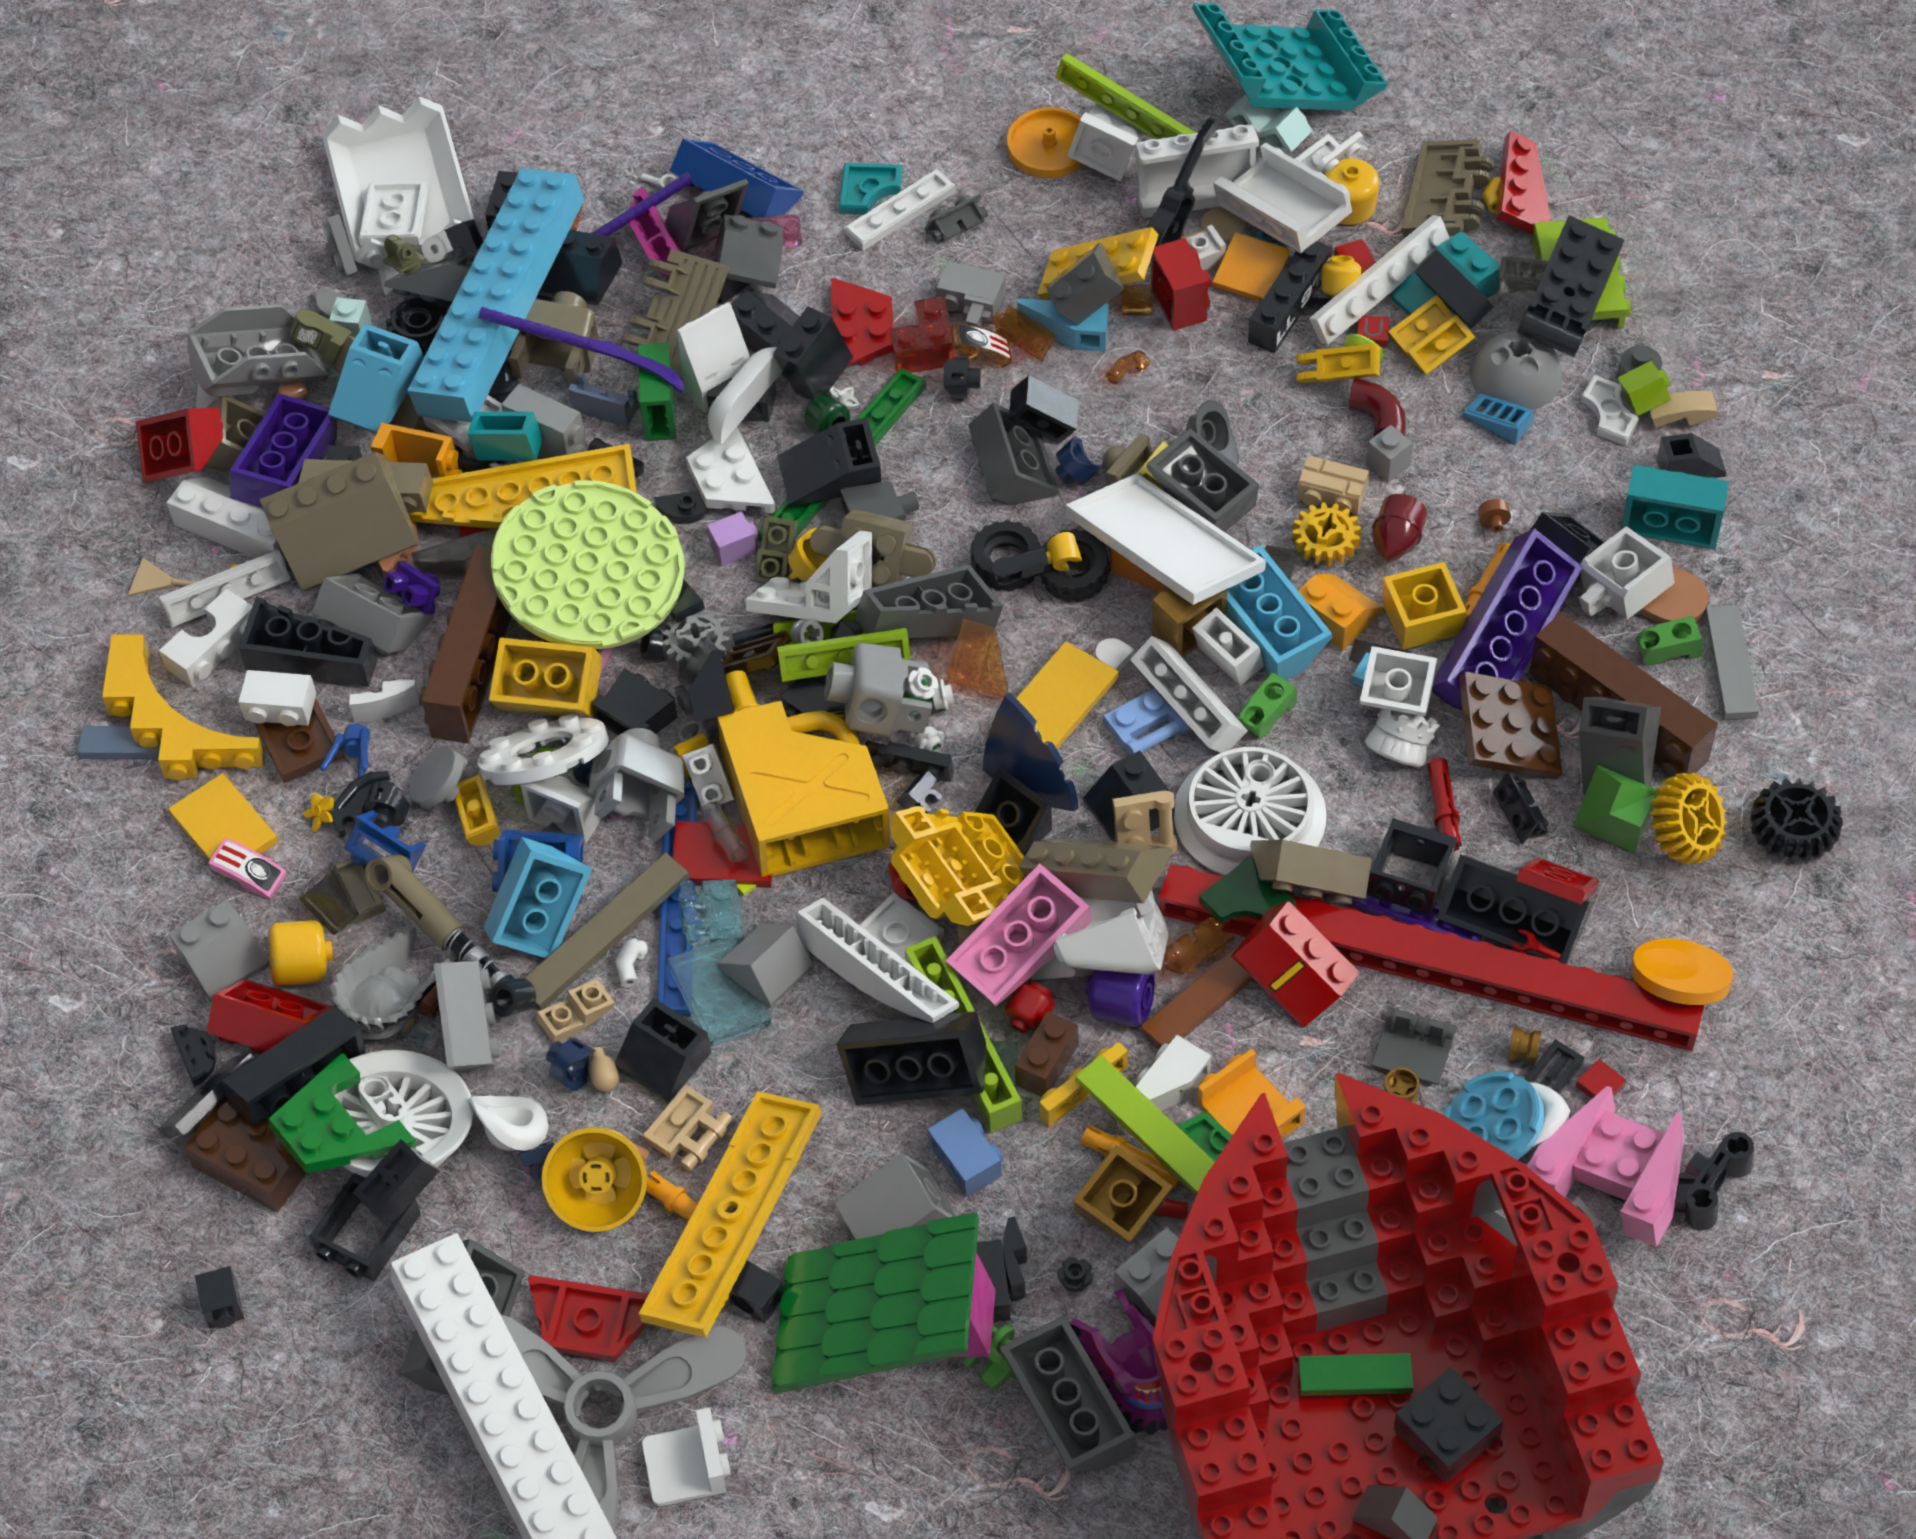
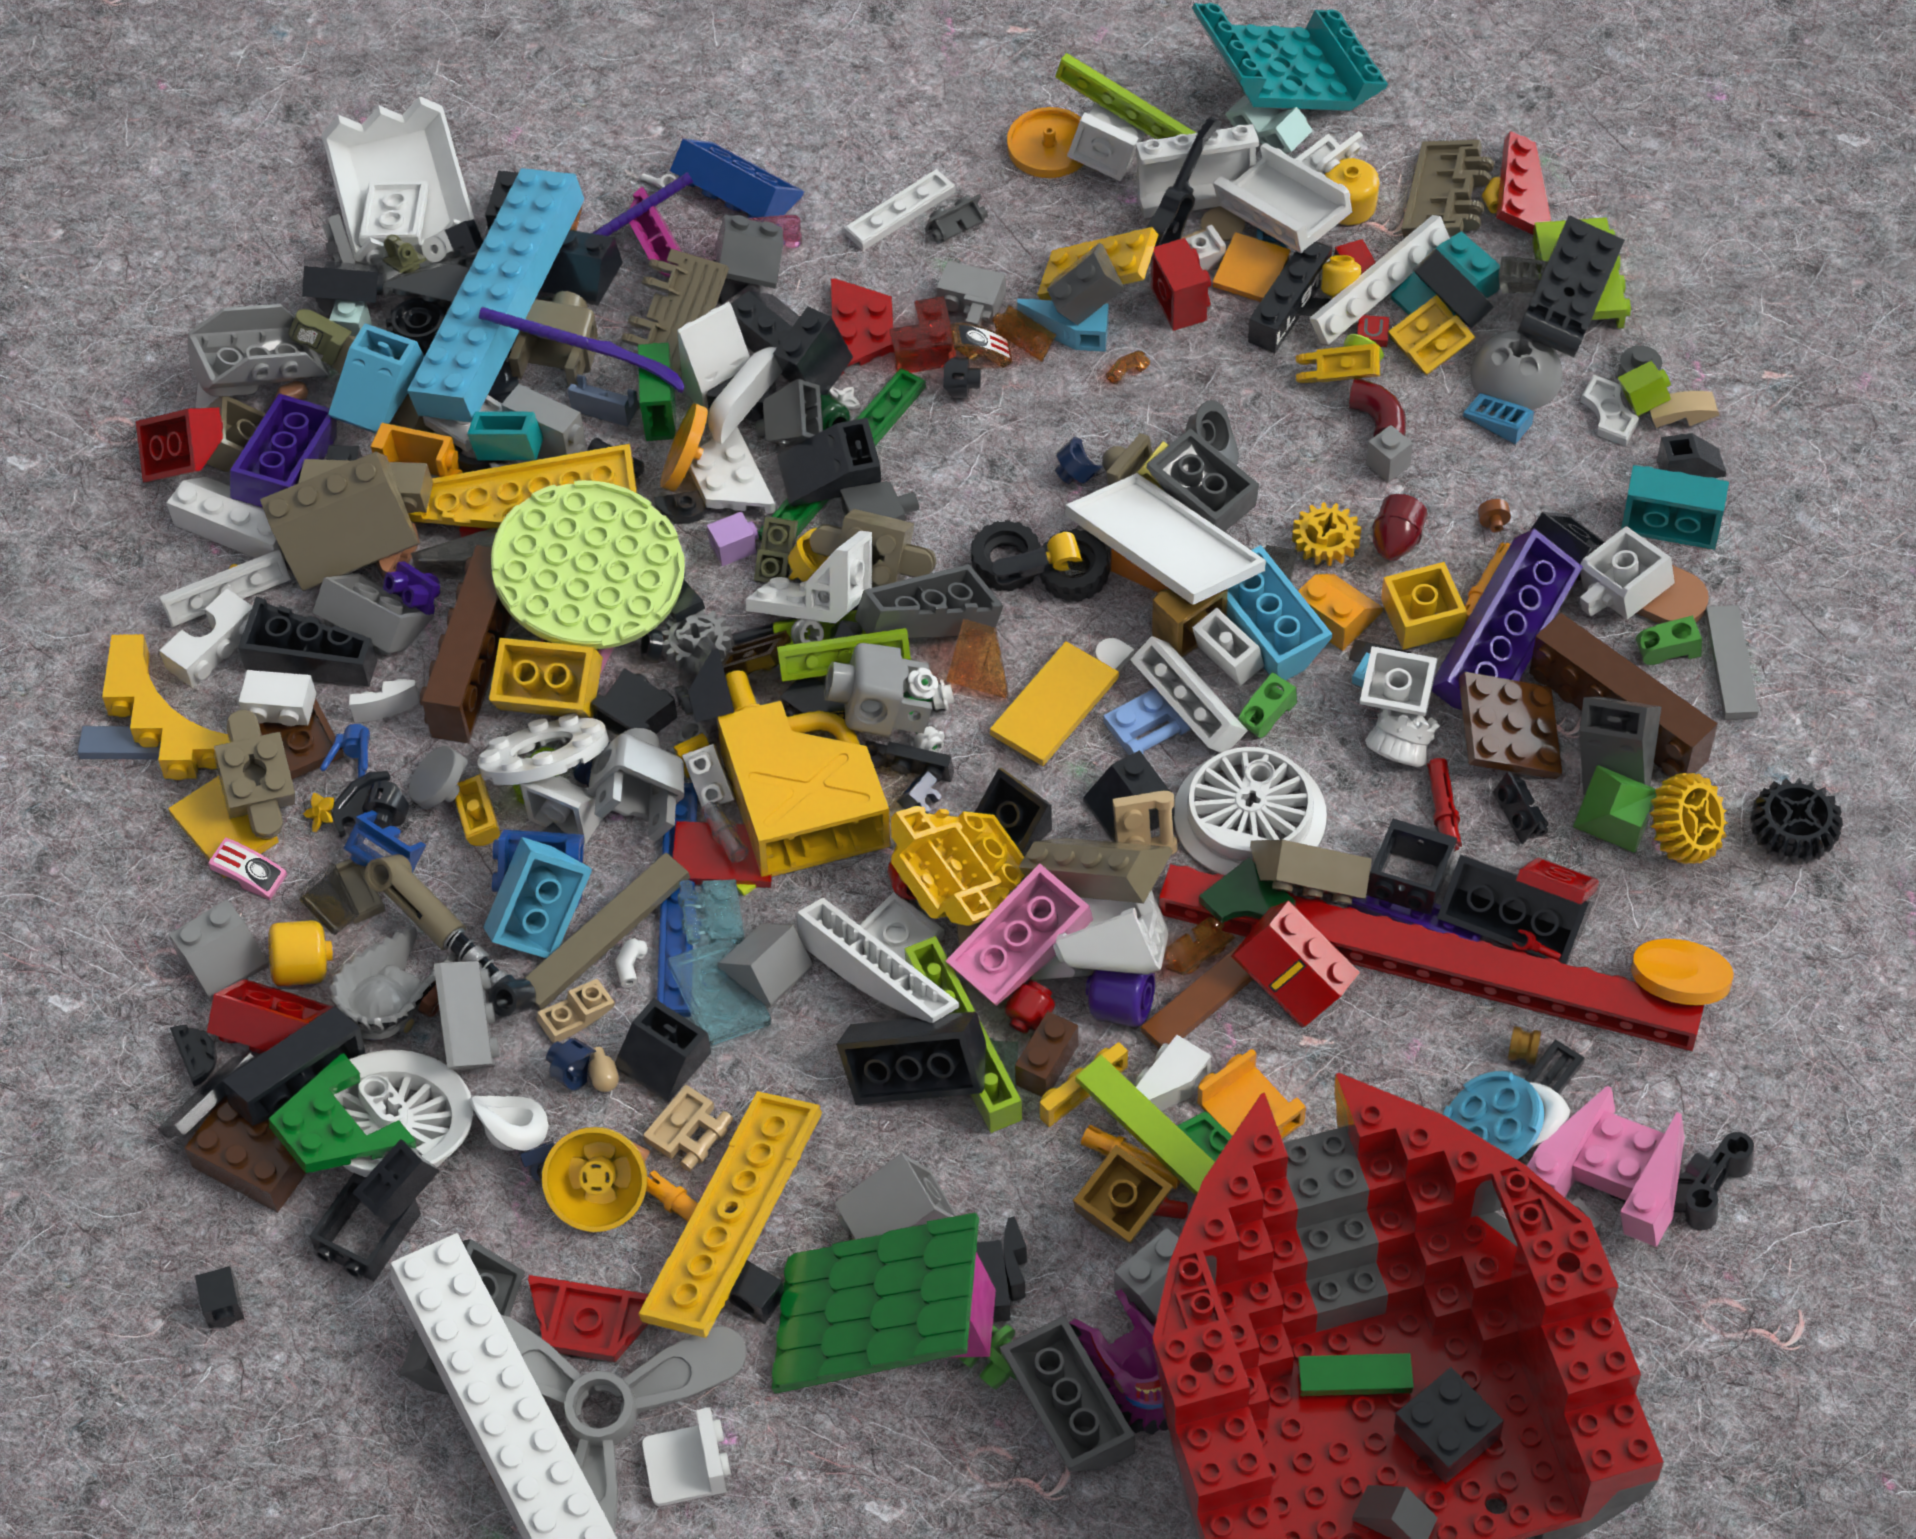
(153, 578): tan piece -> none
(254, 774): none -> dark tan brick
(341, 281): none -> black brick
(684, 447): none -> light orange piece
(701, 217): dark grey slope -> none
(791, 414): none -> dark grey torso
(866, 184): teal tile -> none
(965, 1151): medium blue brick -> none
(1011, 458): dark grey slope -> none
(1019, 750): dark blue brick -> none
(1043, 409): black brick -> none
(1078, 1282): black plate -> none
(1136, 300): clear orange tile -> none
(1332, 484): tan brick -> none
(1402, 1082): pearl gold wheel -> none
(1414, 1044): dark grey hinge -> none
(1599, 1077): red tile -> none

